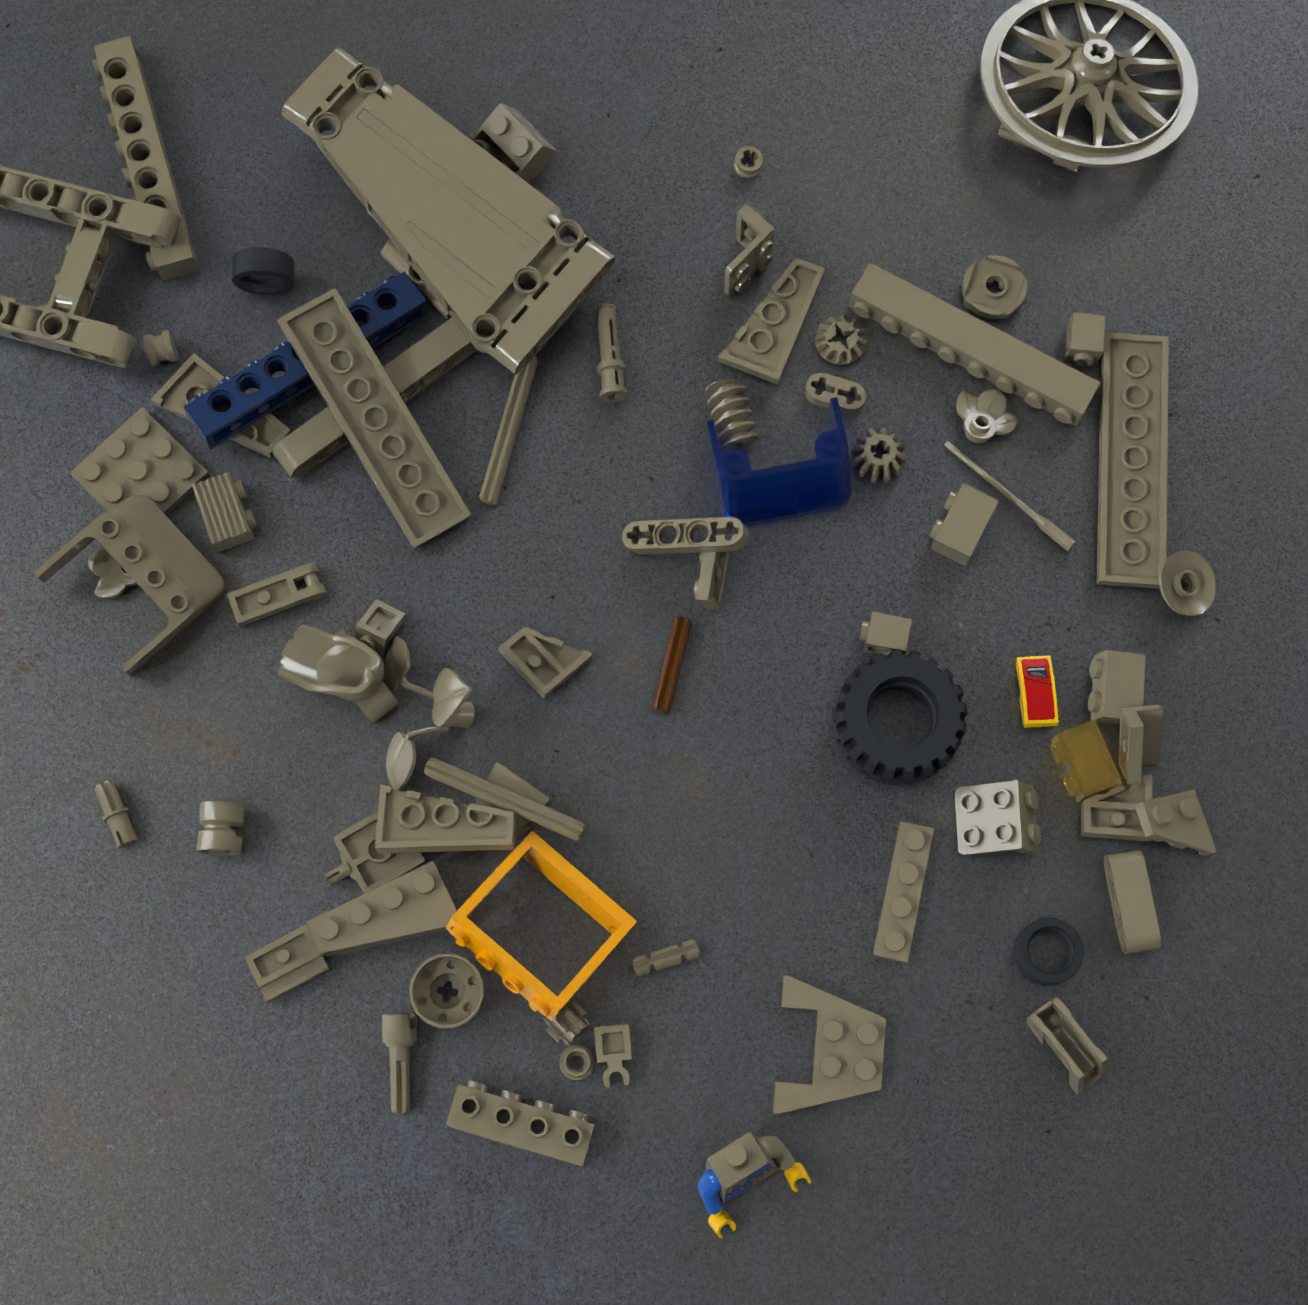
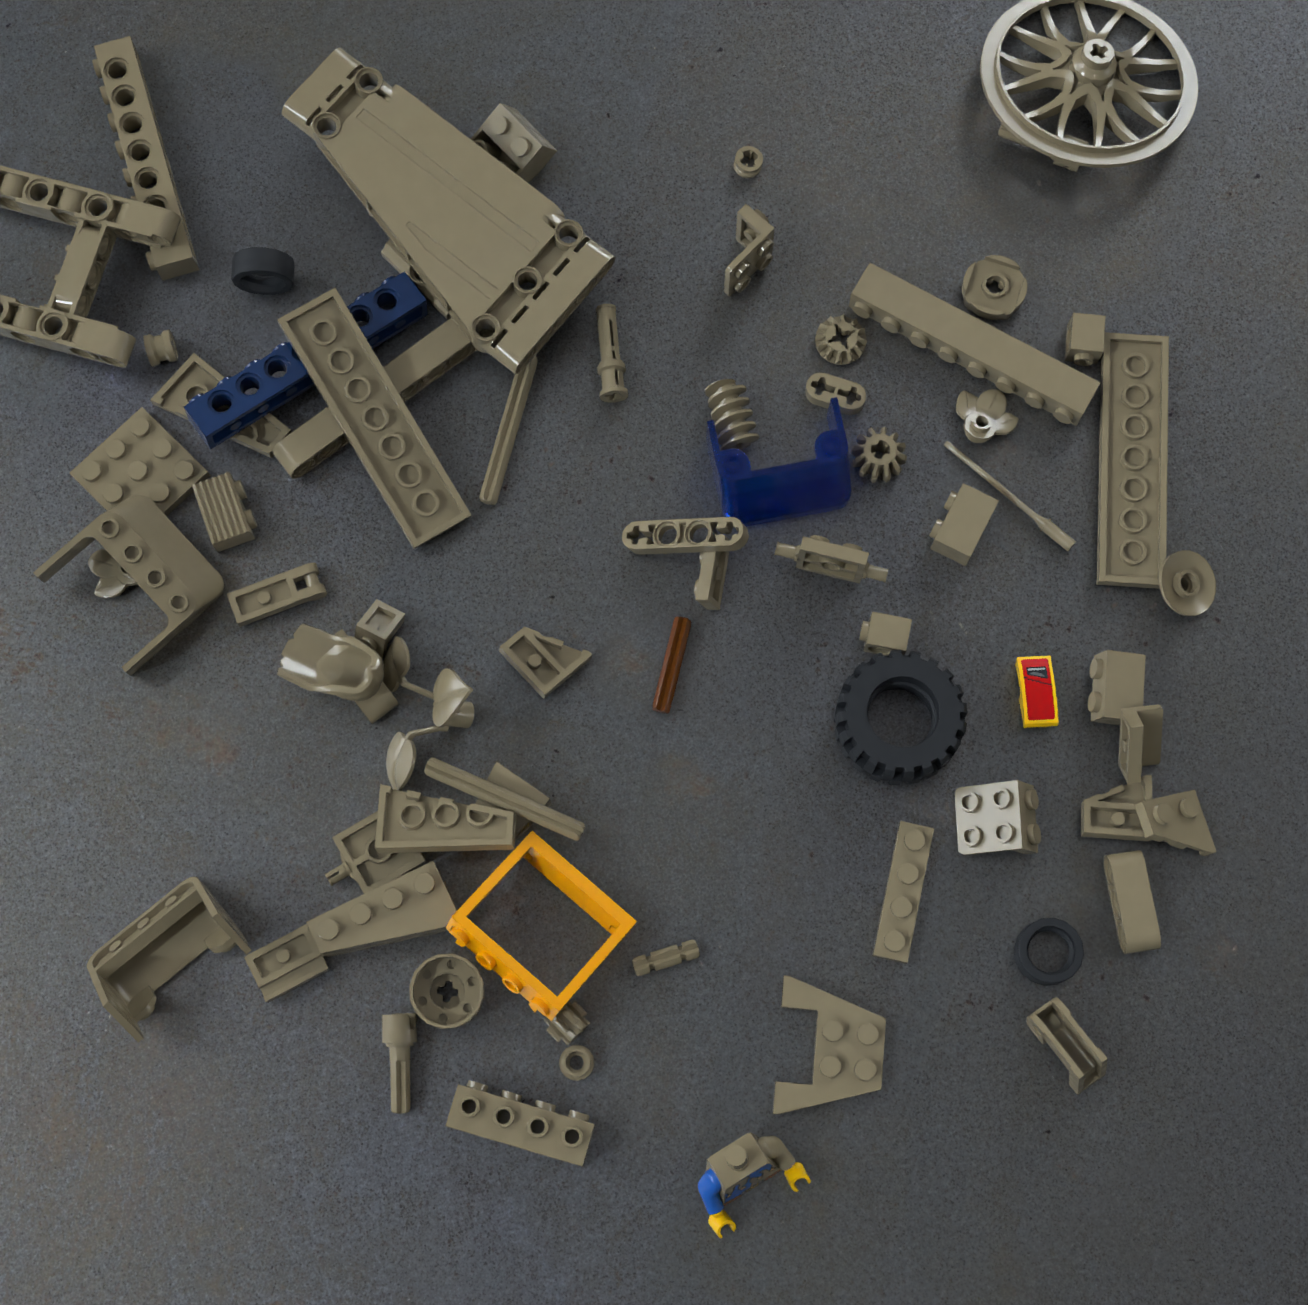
(115, 814): dark tan axle -> none
(157, 948): none -> dark tan windscreen
(220, 828): dark tan wheel -> none
(613, 1047): dark tan plate -> none
(772, 330): dark tan wing -> none
(832, 560): none -> dark tan plate
(1085, 761): clear yellow brick -> none

